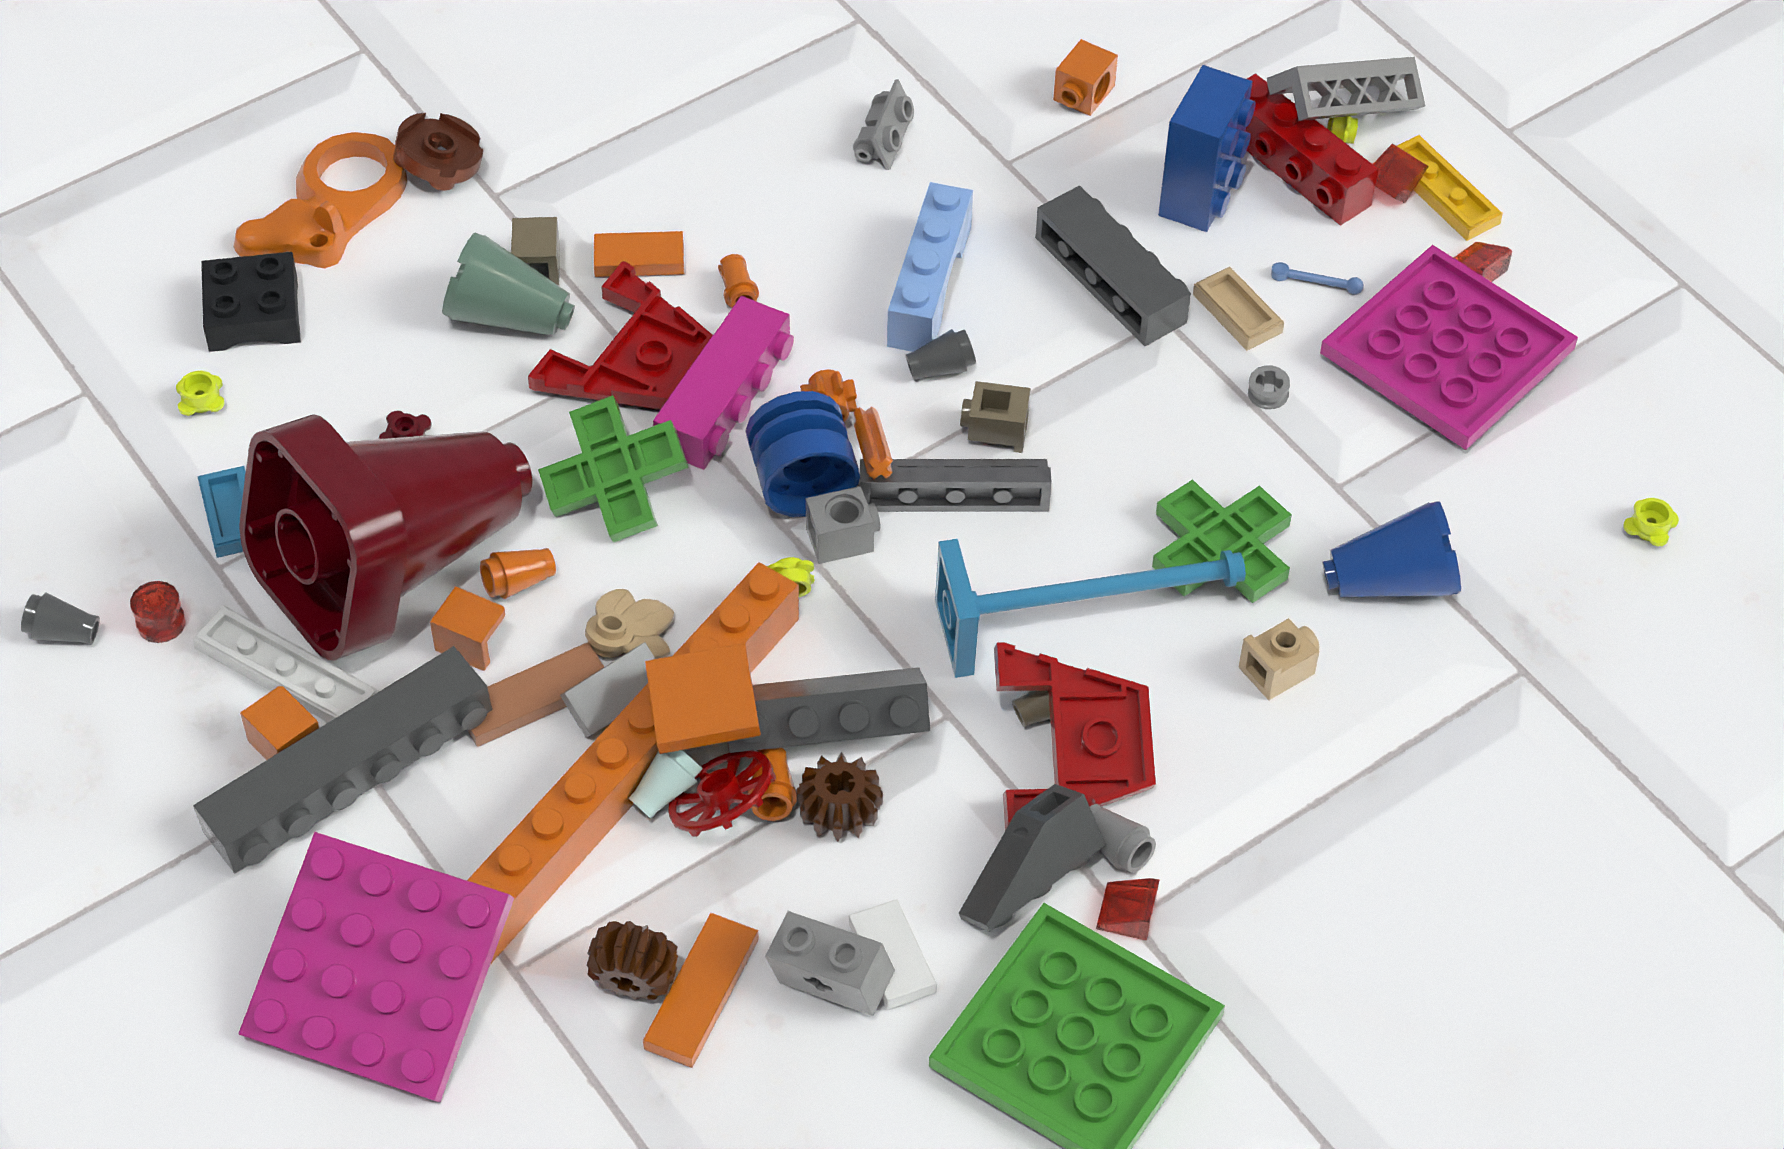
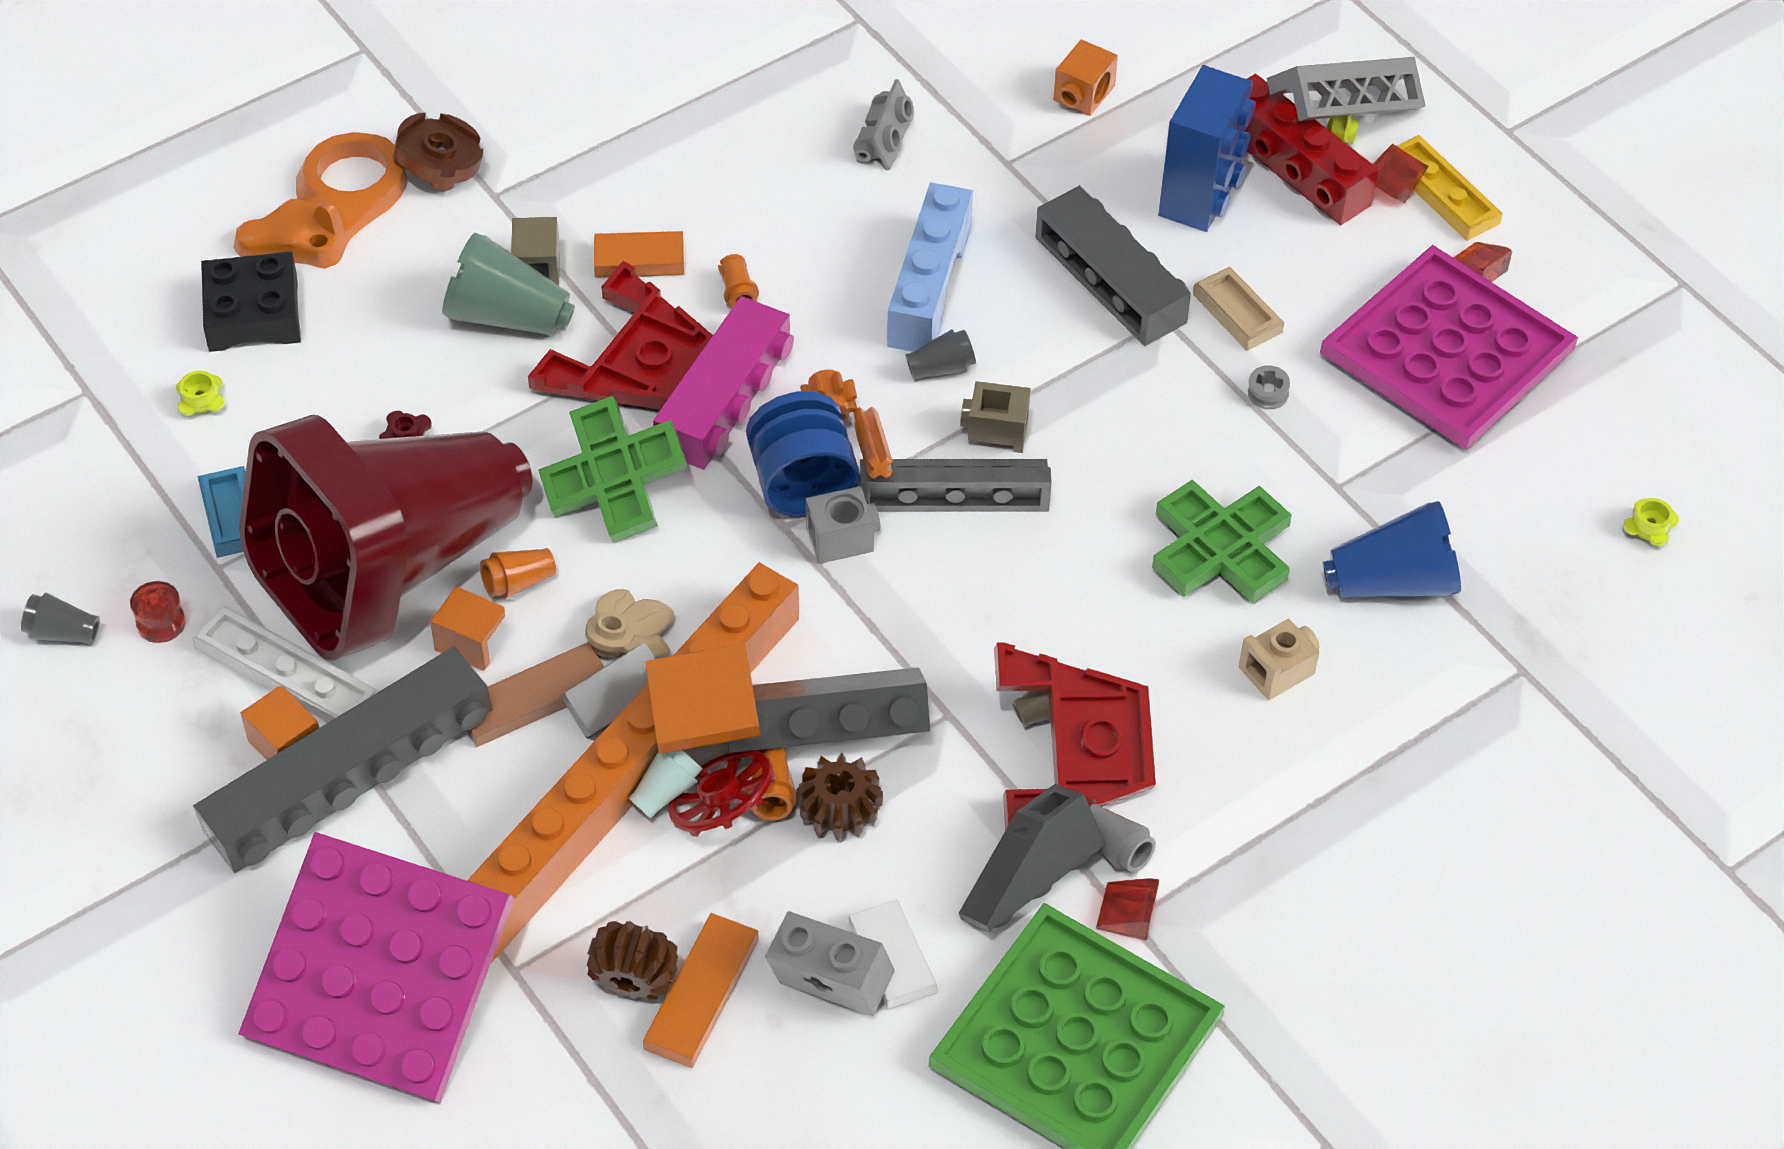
(797, 571): neon yellow plate -> none
(961, 607): dark azure tile -> none
(1281, 271): medium blue hinge -> none

